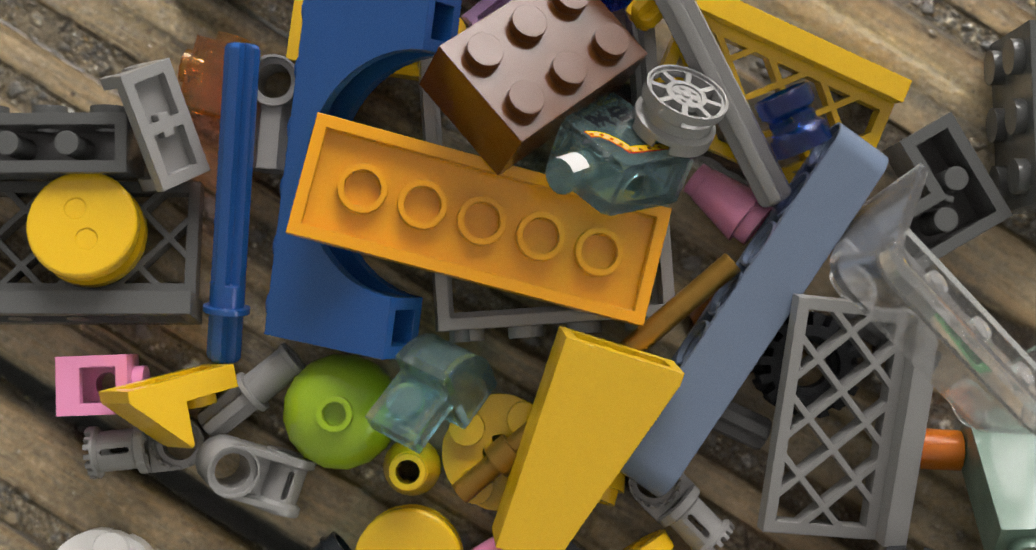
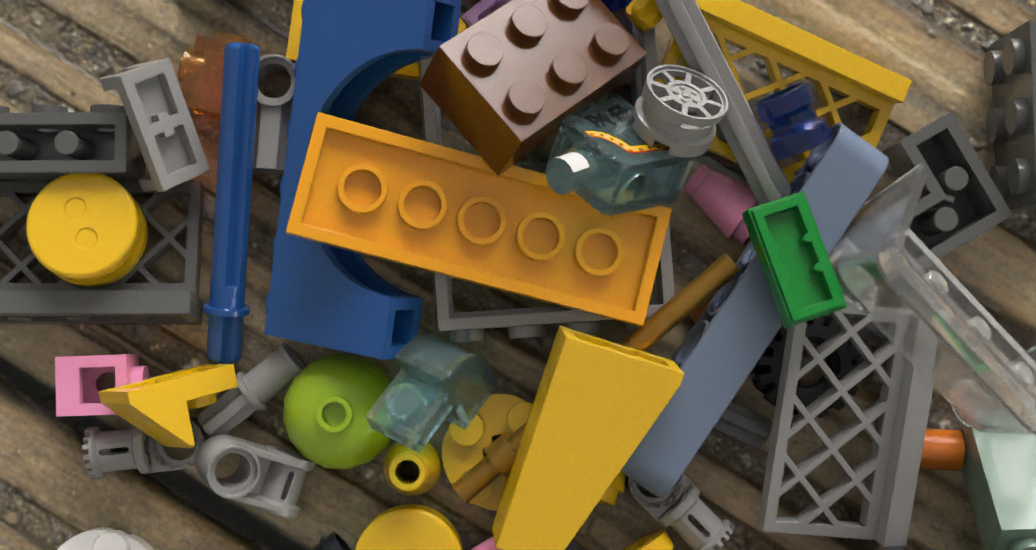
(794, 260): none -> green plate

